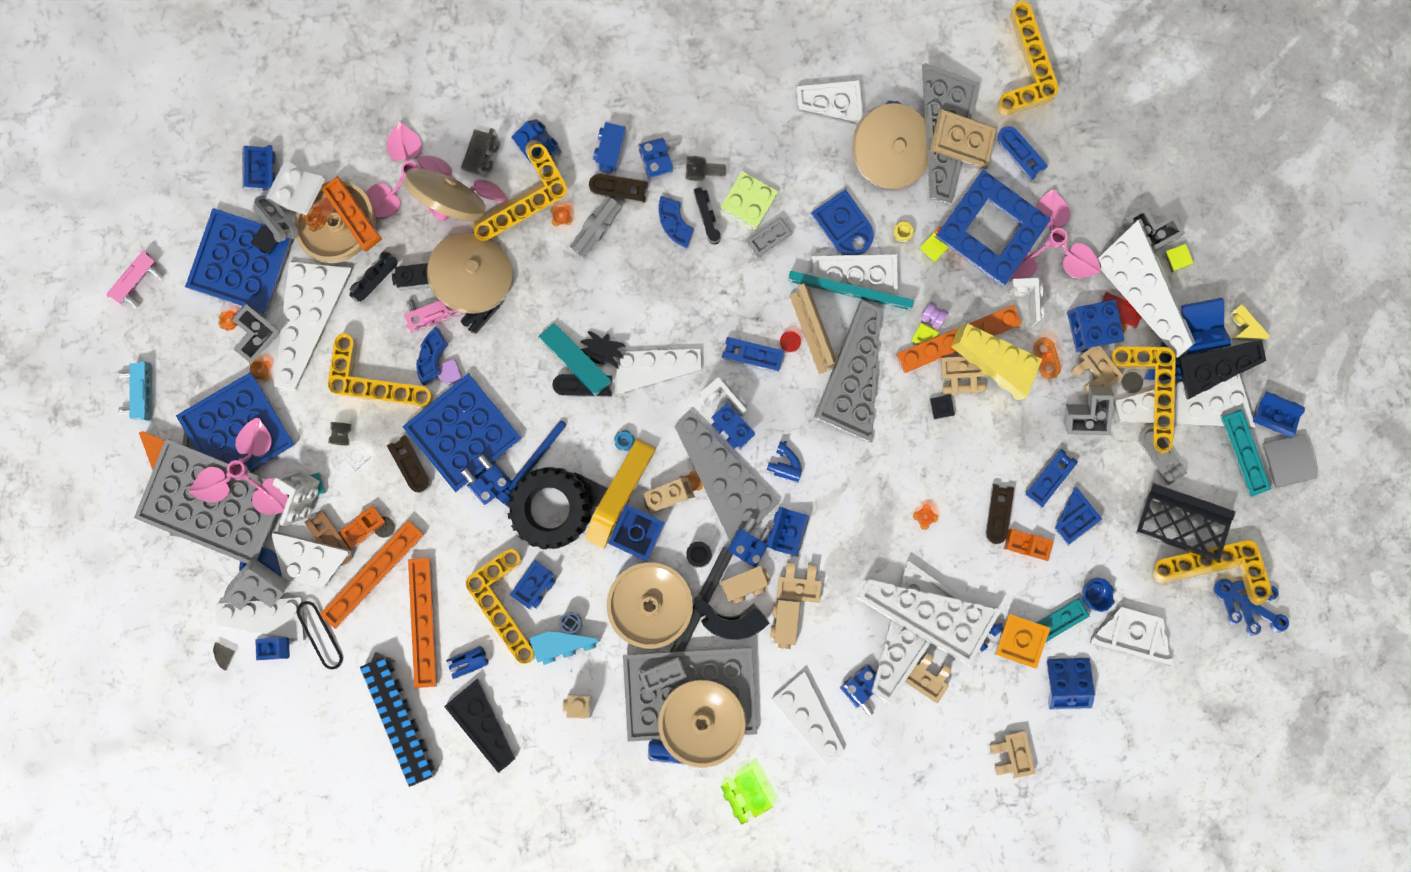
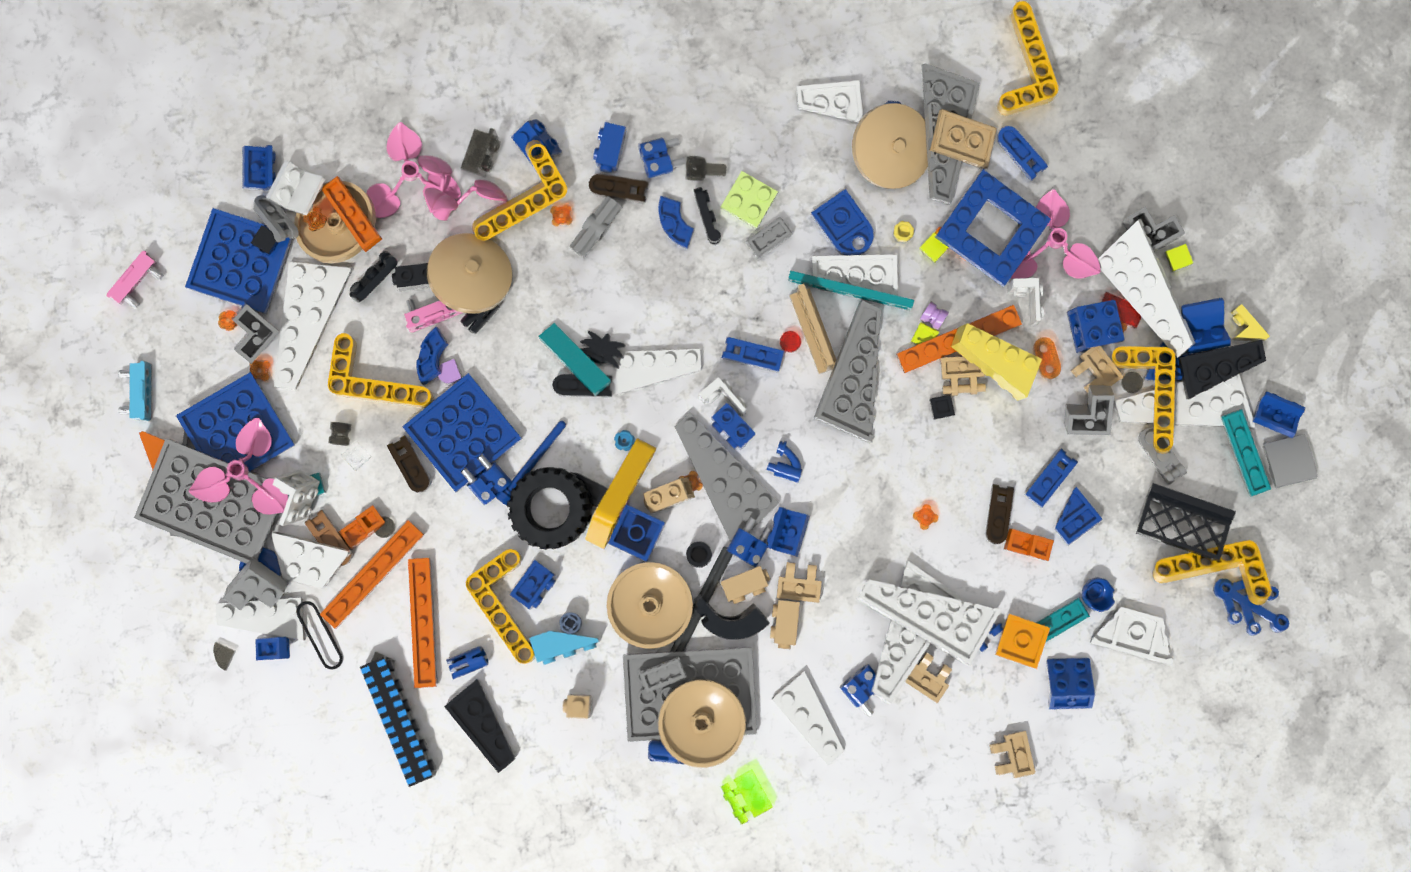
(444, 194): tan dish -> none

